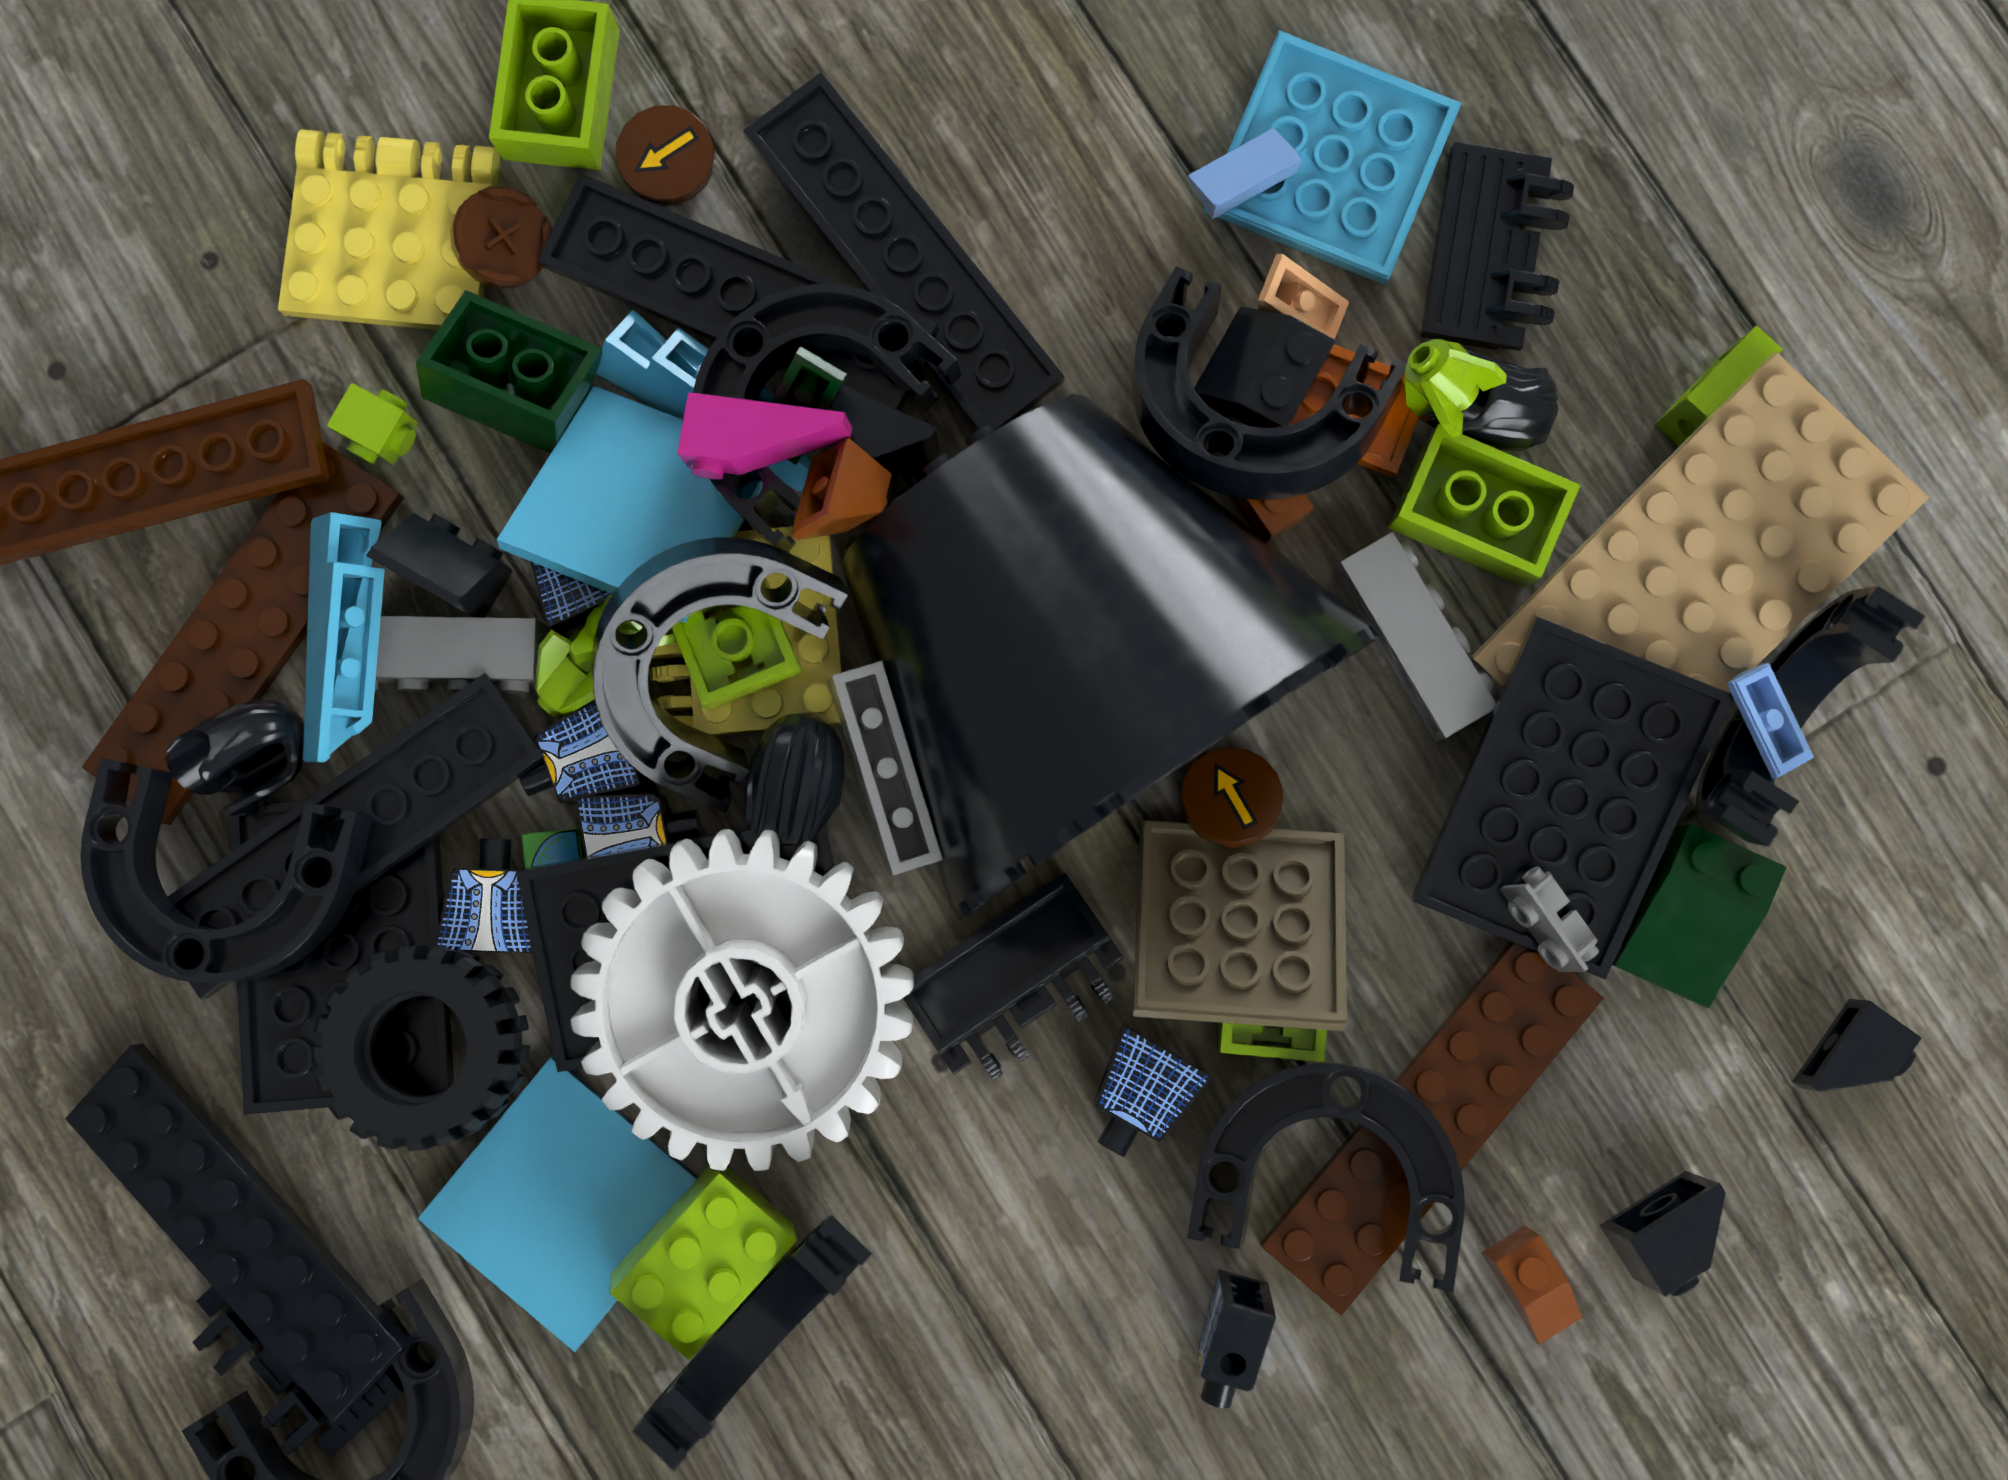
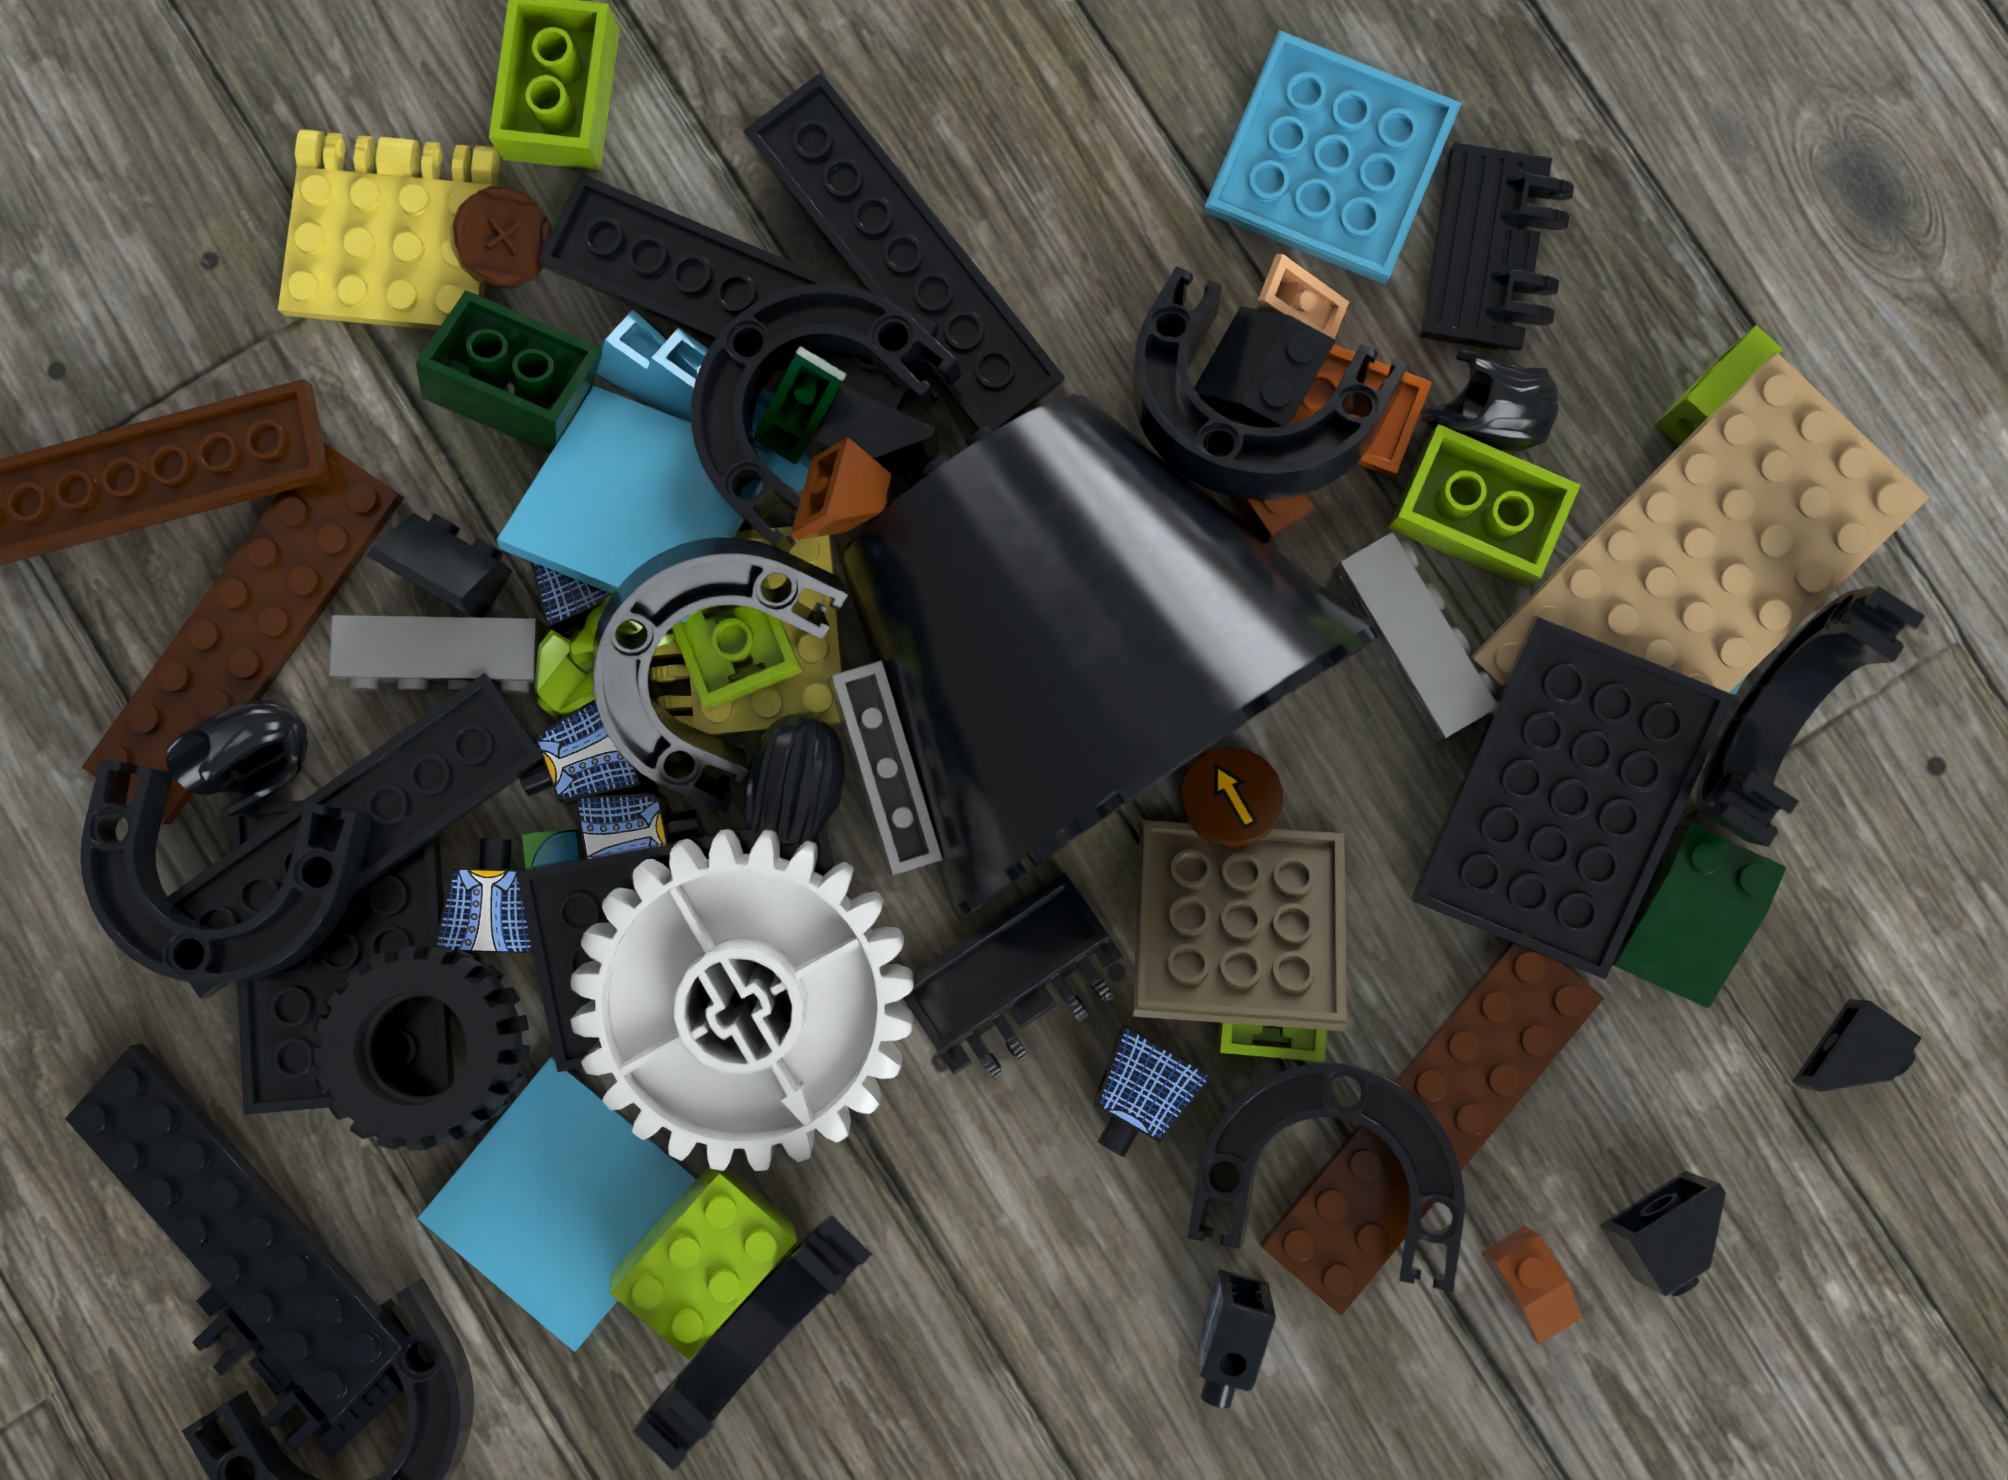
(341, 632): medium azure wedge -> none
(374, 424): lime brick -> none
(665, 154): reddish brown tile -> none
(747, 435): dark pink slope -> none
(1244, 172): light blue slope -> none
(1447, 381): lime brick -> none
(1562, 942): light grey hinge -> none
(1770, 720): light blue slope -> none

